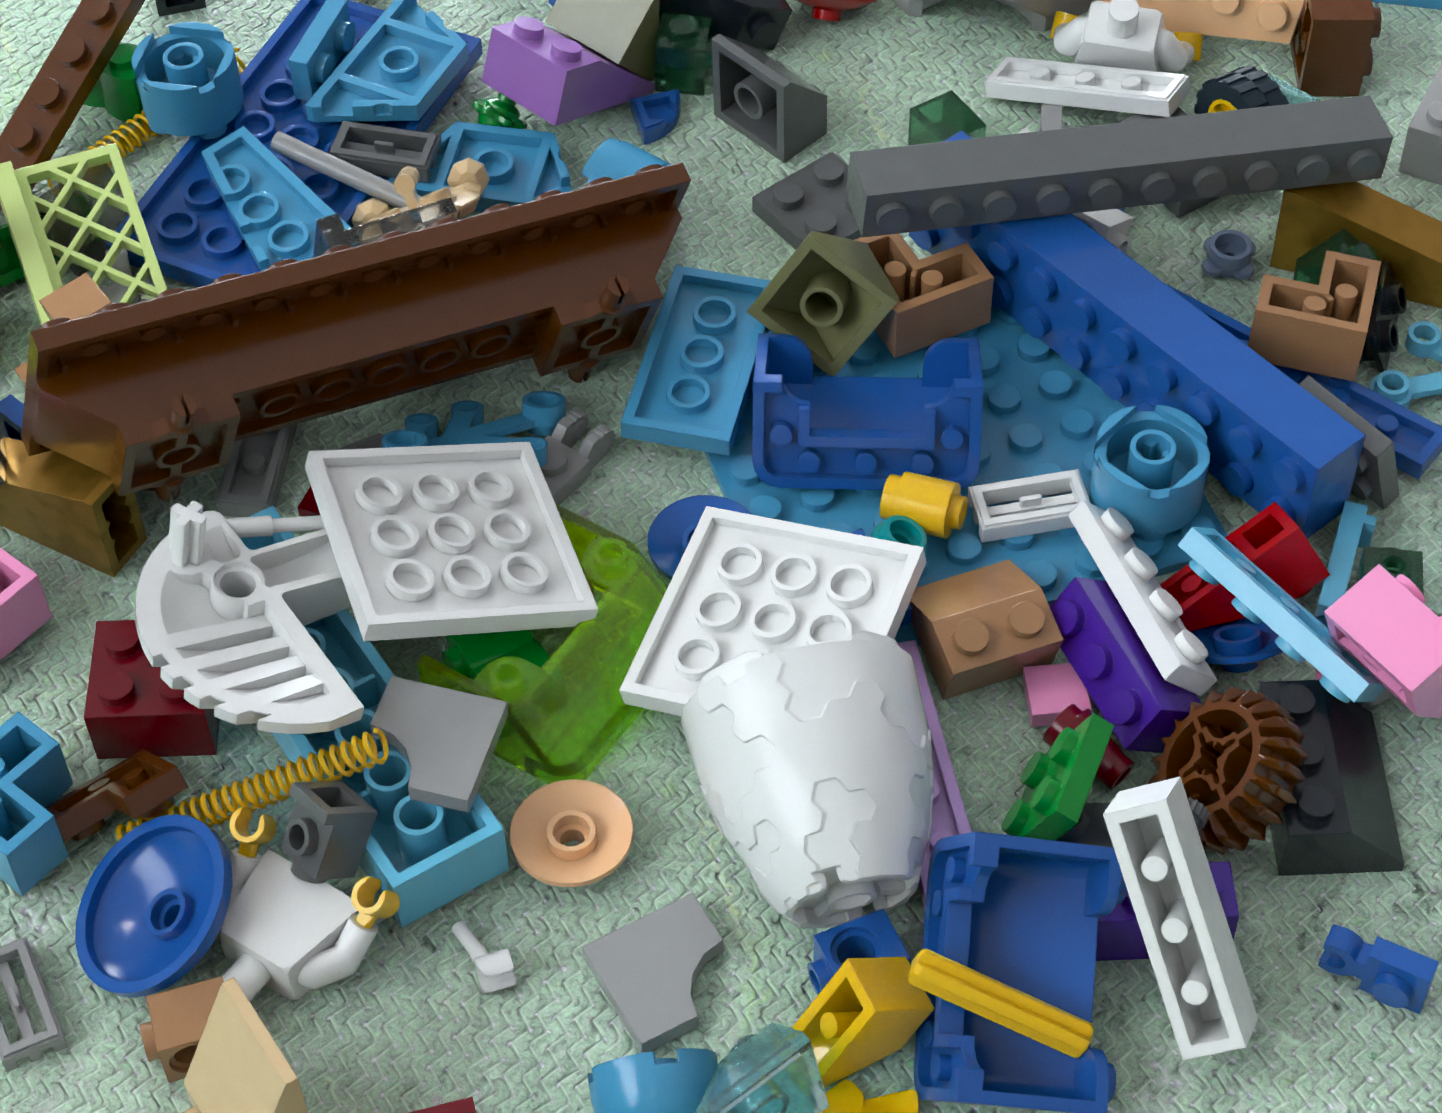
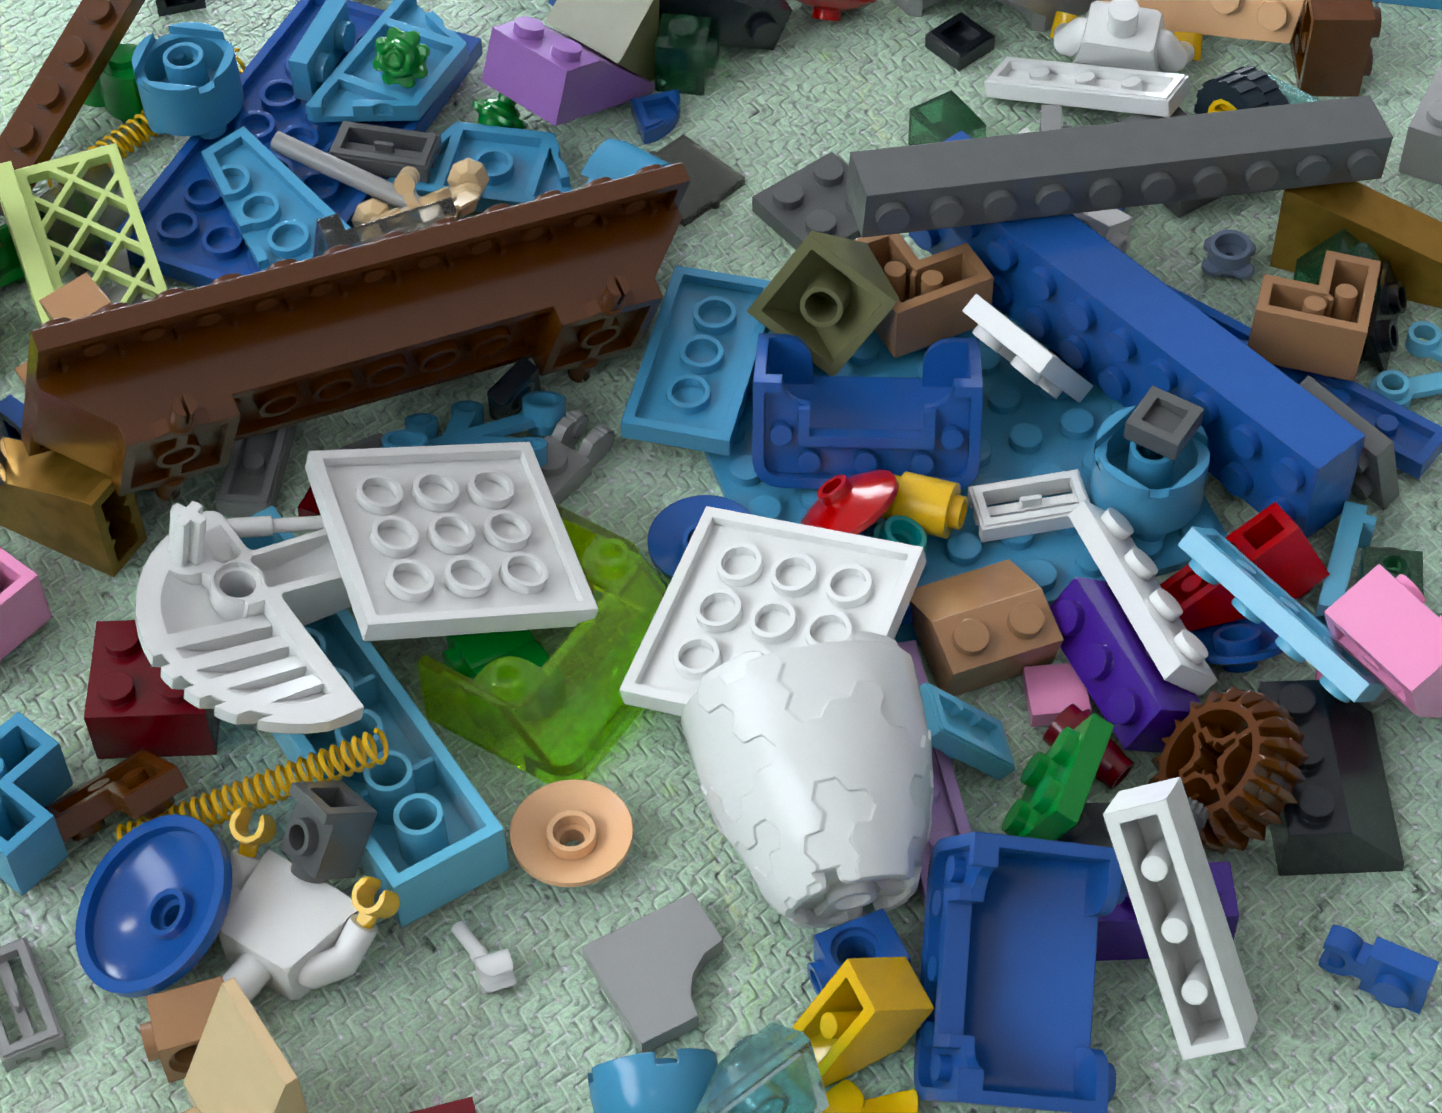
(401, 57): none -> green plant
(443, 737): light grey tile -> none
(507, 392): none -> black tile
(709, 177): none -> clear smoke piece
(765, 99): dark grey slope -> none
(852, 502): none -> red dish
(959, 41): none -> black tile
(966, 733): none -> medium azure plate
(1000, 1003): yellow axle -> none
(1024, 351): none -> white plate
(1163, 423): none -> dark grey plate

